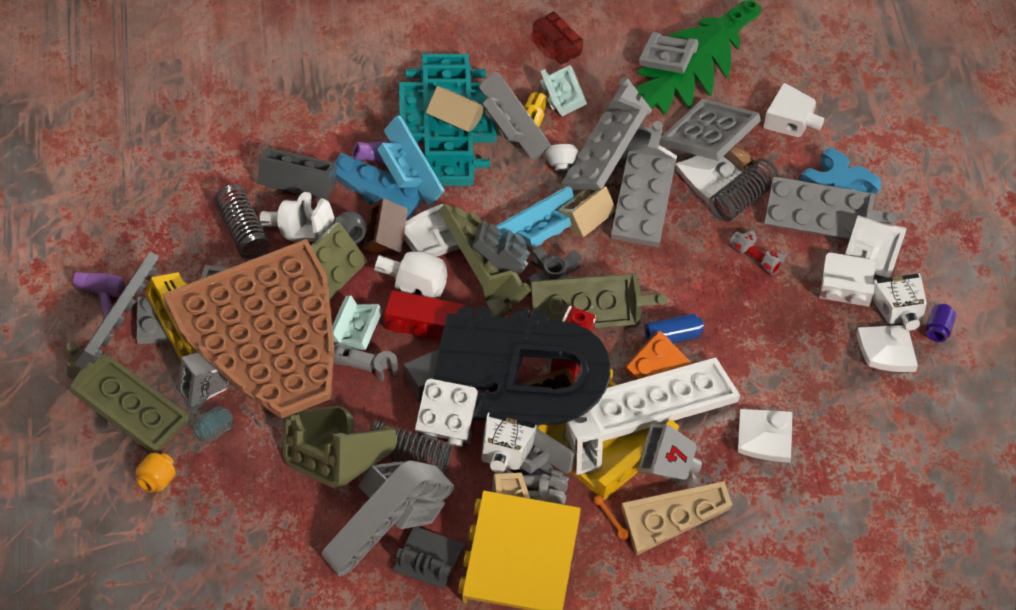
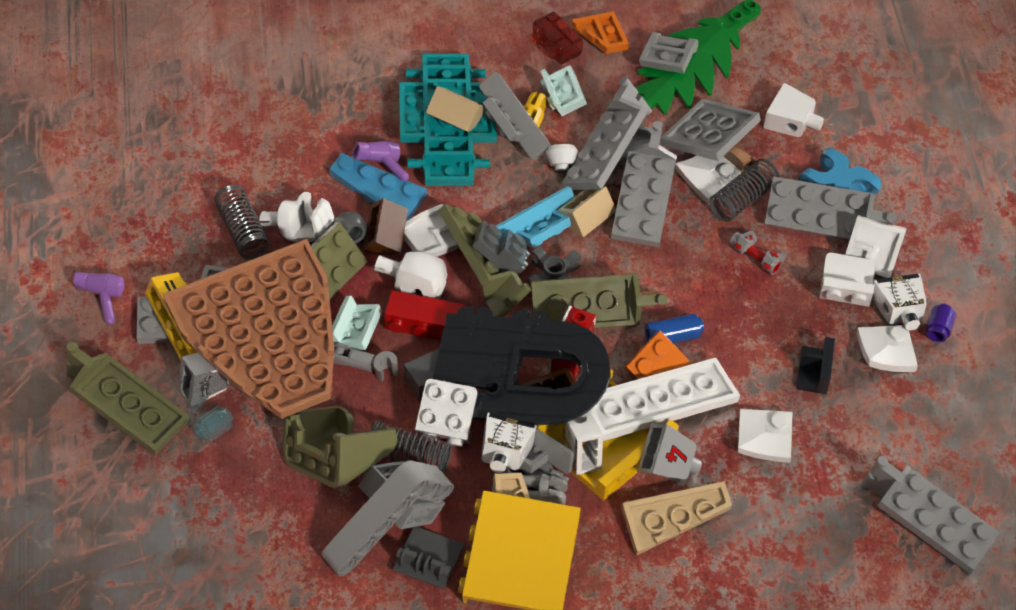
(114, 318): wing -> none
(155, 472): light orange head -> none
(297, 173): dark grey brick -> none
(408, 162): medium azure bracket -> none
(602, 31): none -> orange wing
(622, 533): orange hinge -> none
(816, 367): none -> black panel
(930, 514): none -> light grey hinge

